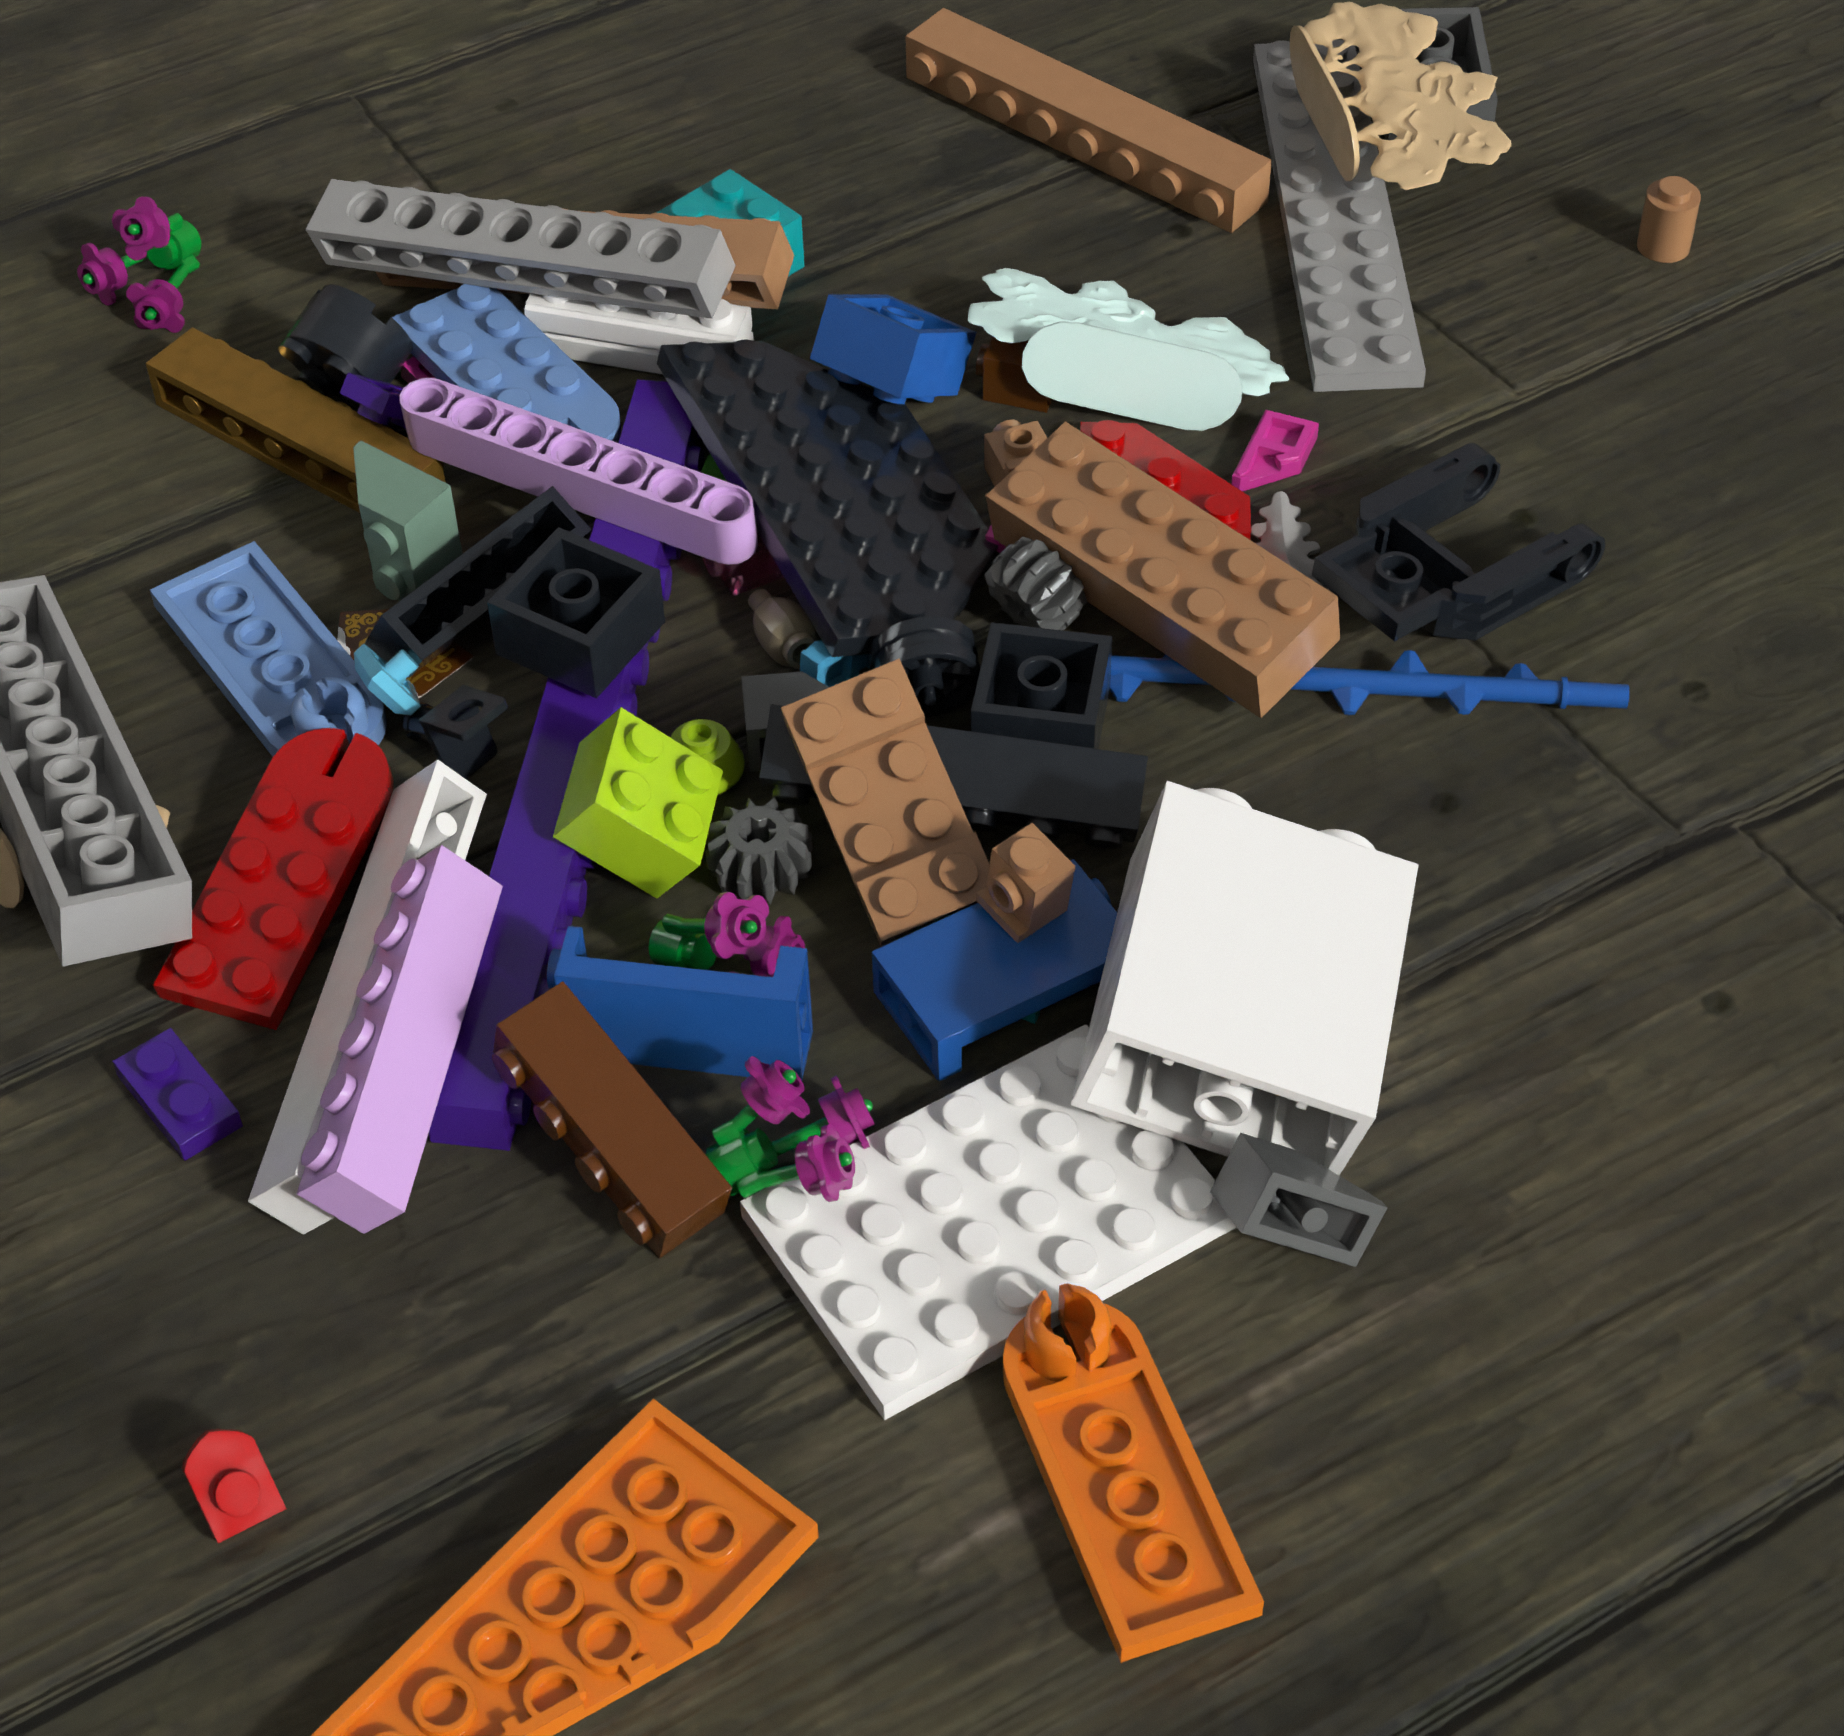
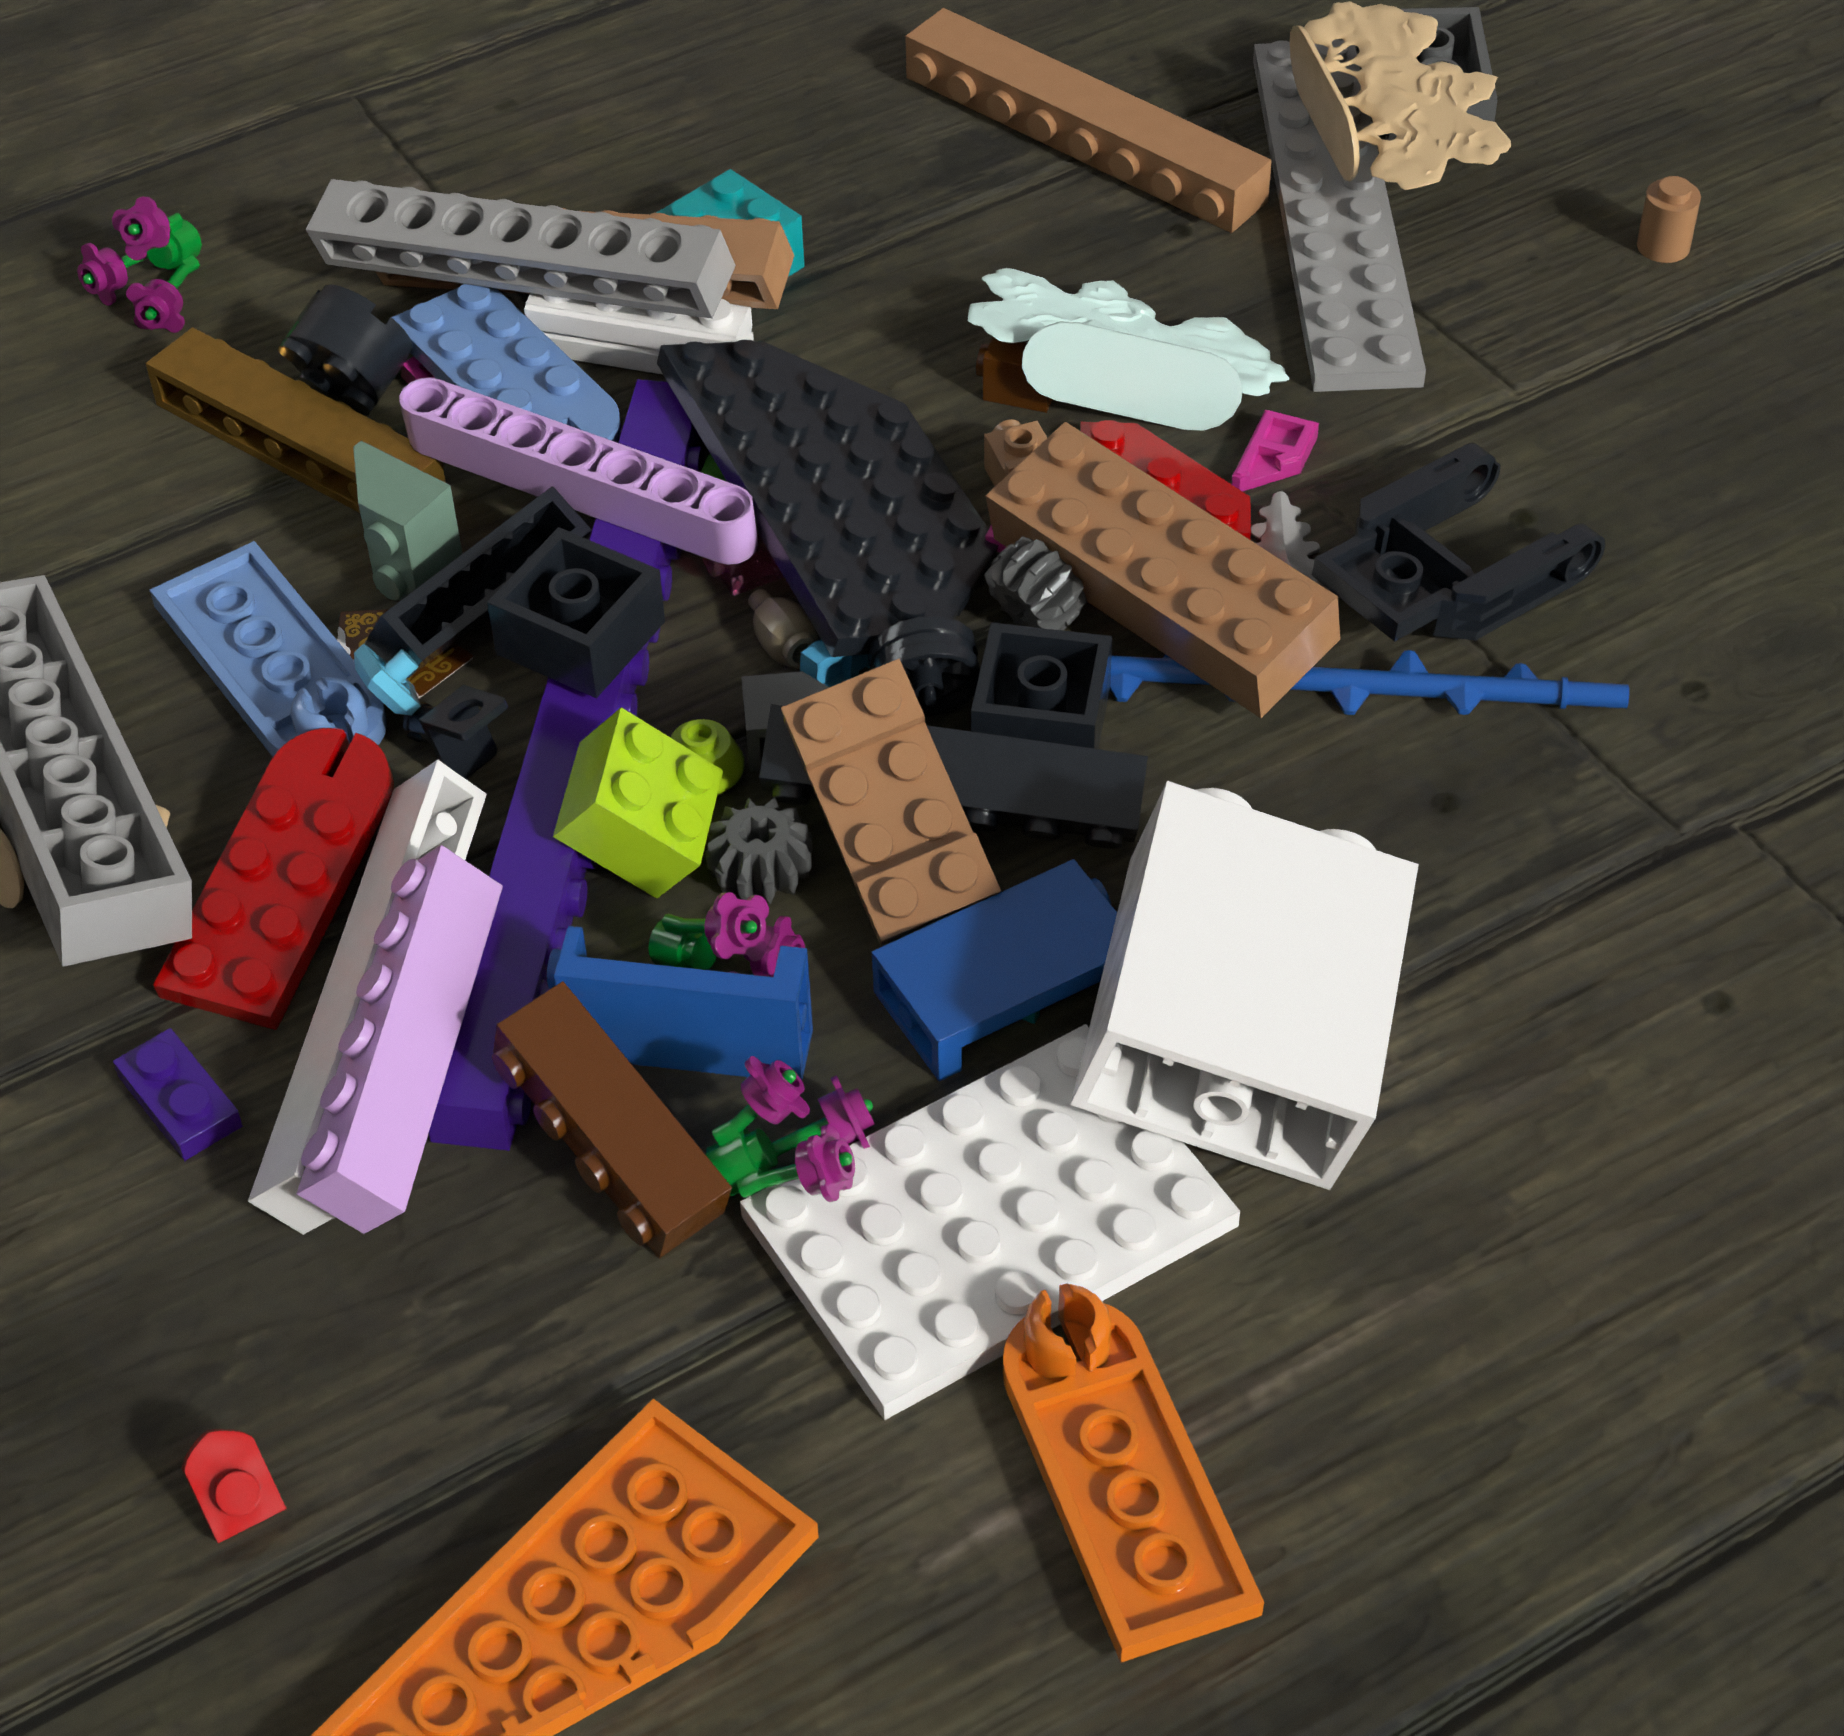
(377, 399): dark purple plate -> none
(892, 347): blue brick -> none
(1026, 883): medium nougat brick -> none
(1295, 1201): dark grey slope -> none

